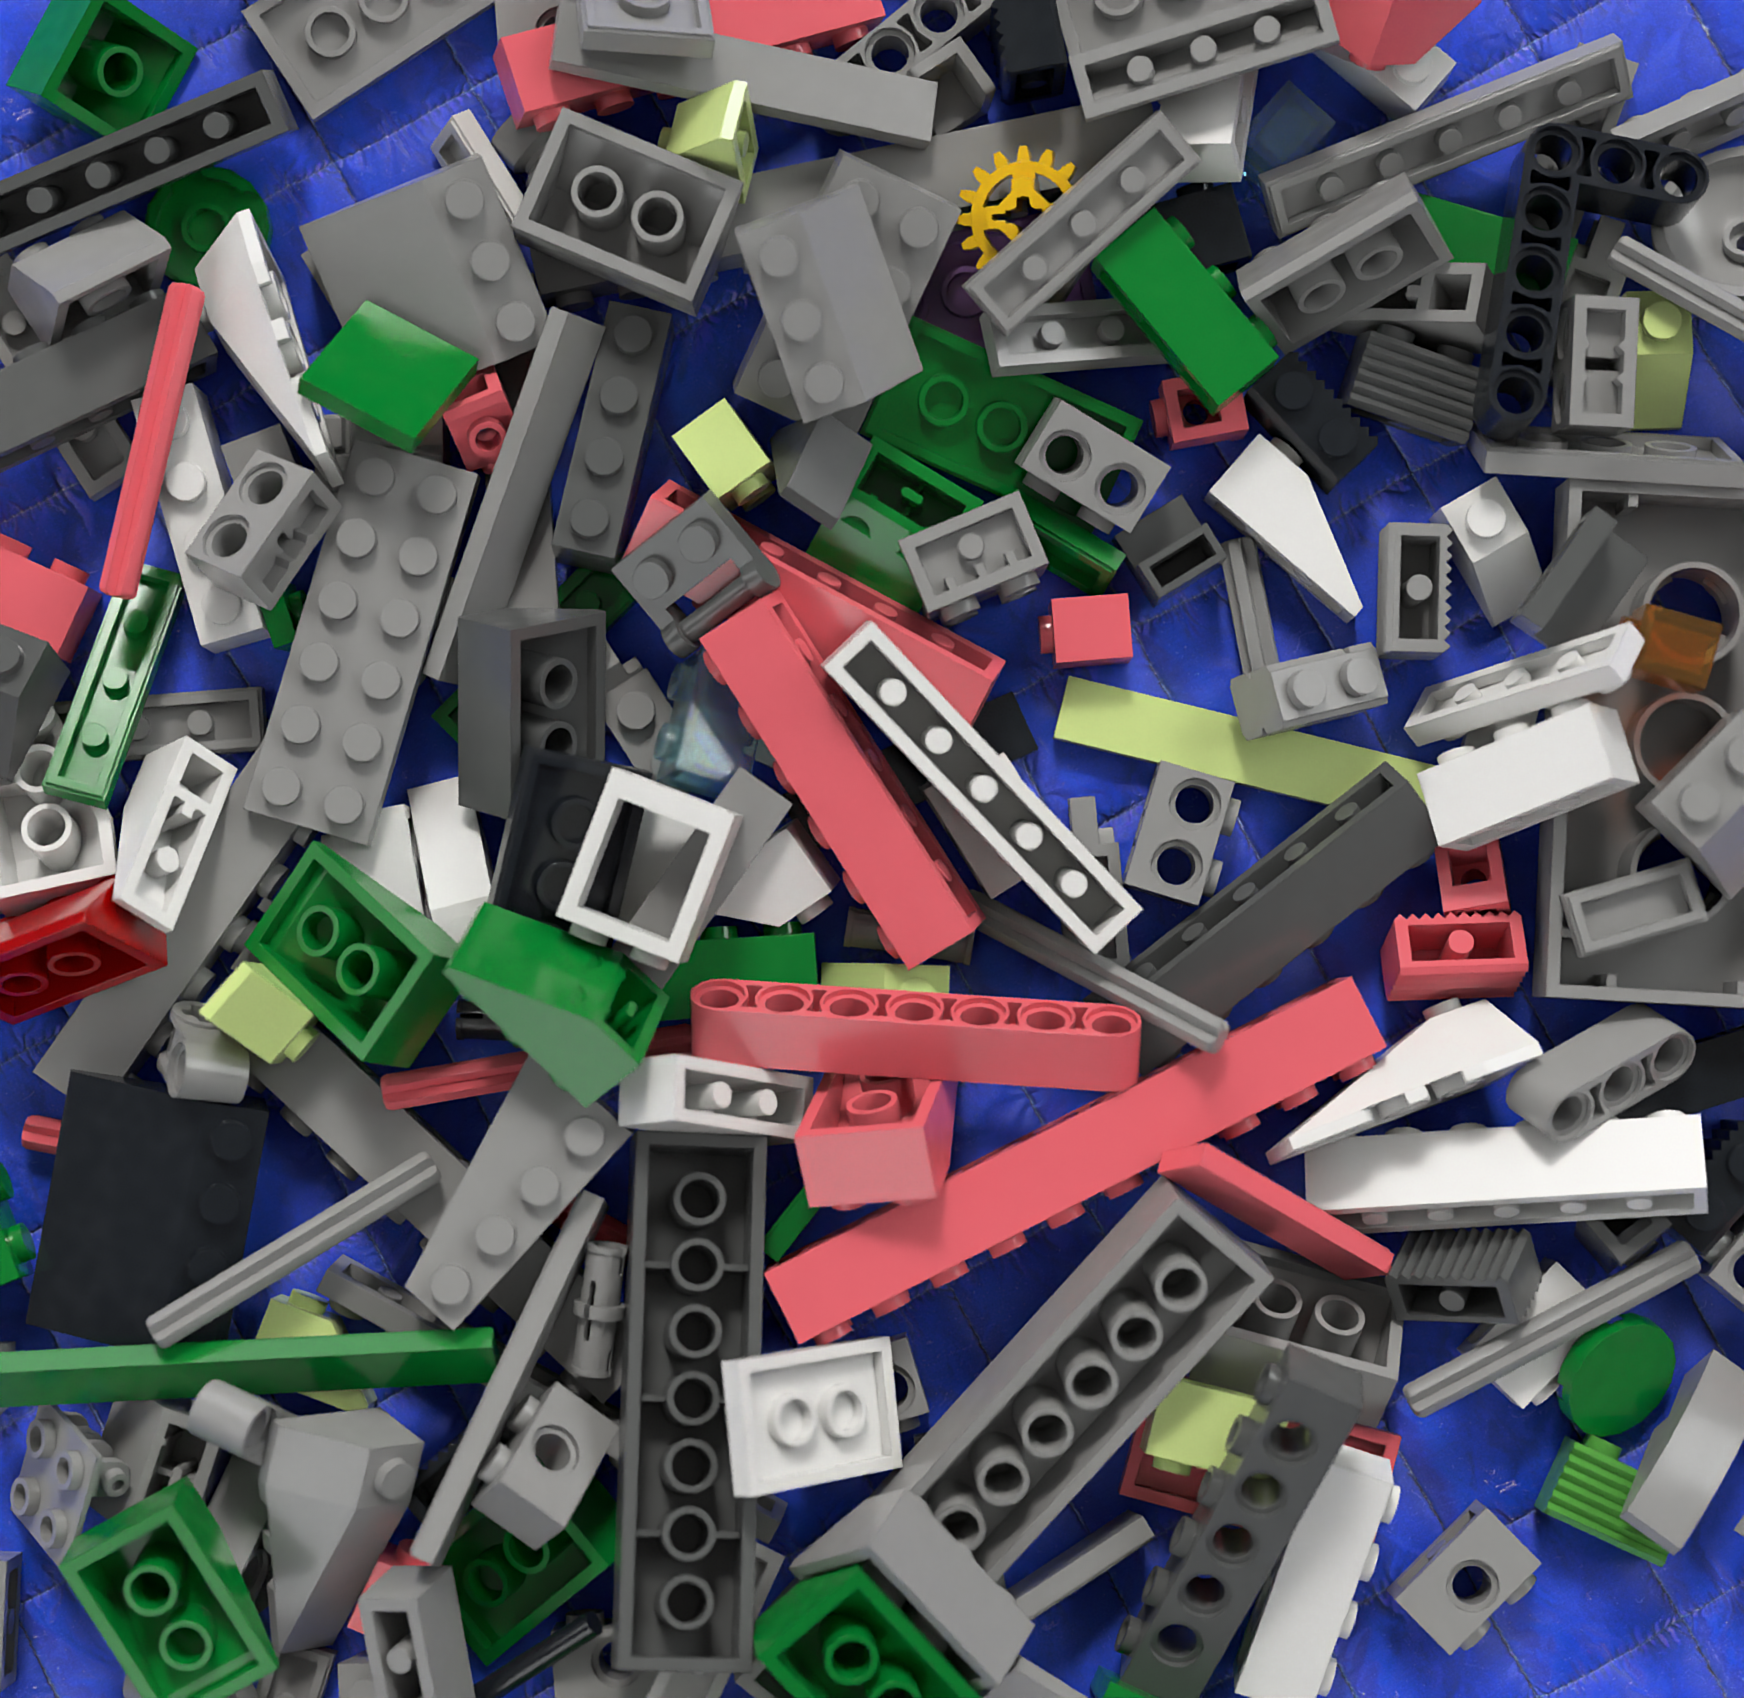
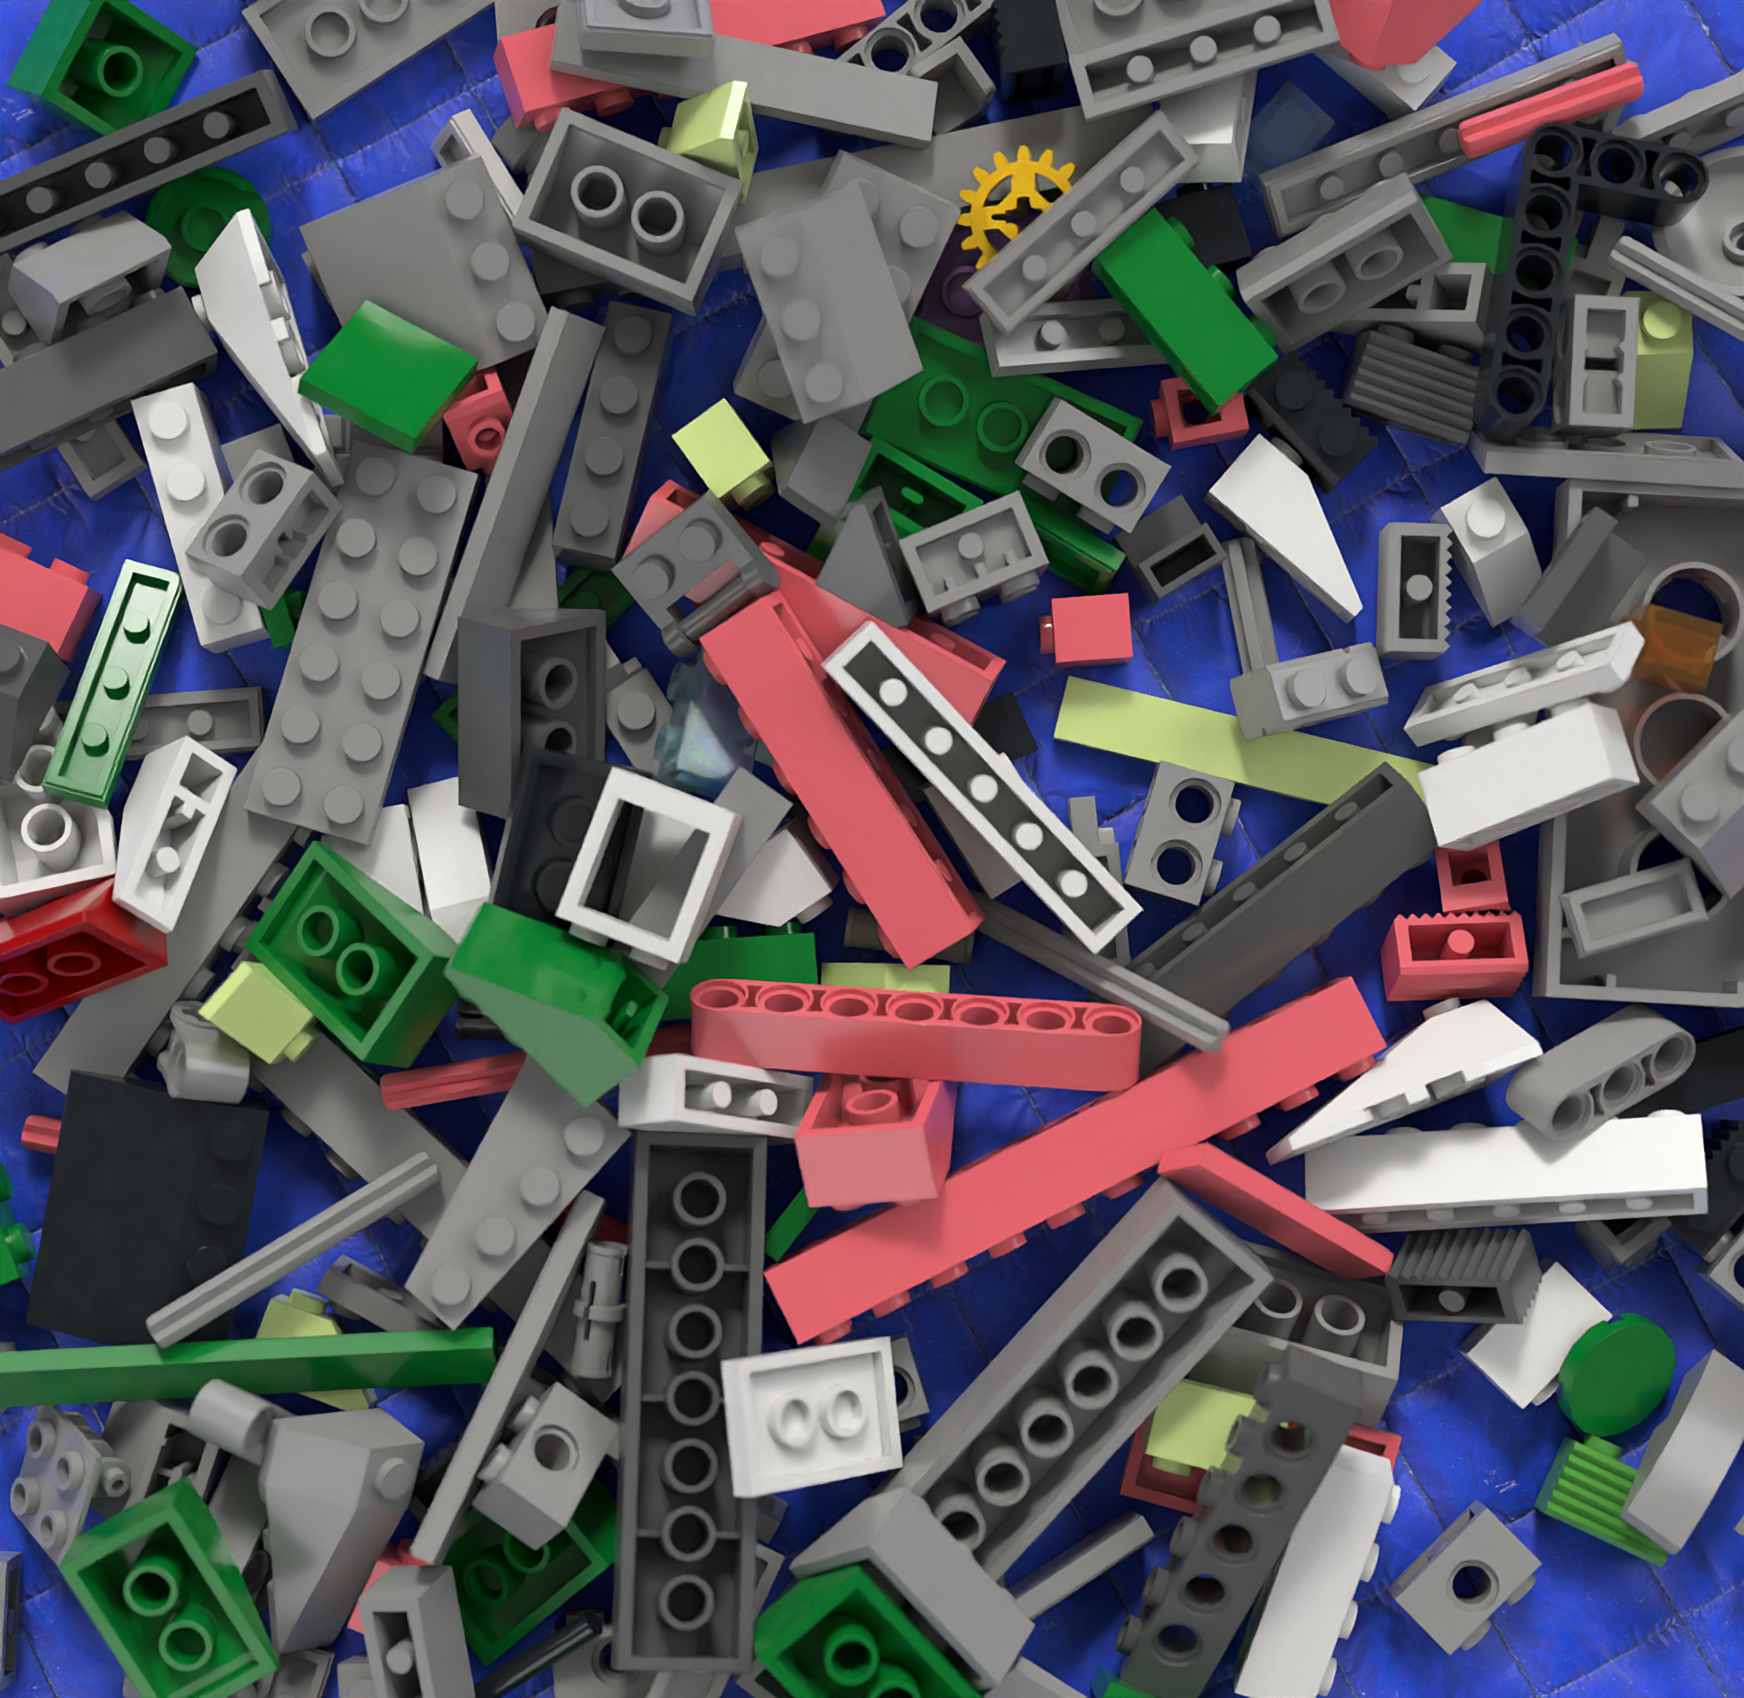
(152, 441): coral axle -> none
(869, 565): none -> dark grey slope
(1551, 1328): light grey axle -> none
(1559, 105): none -> coral axle

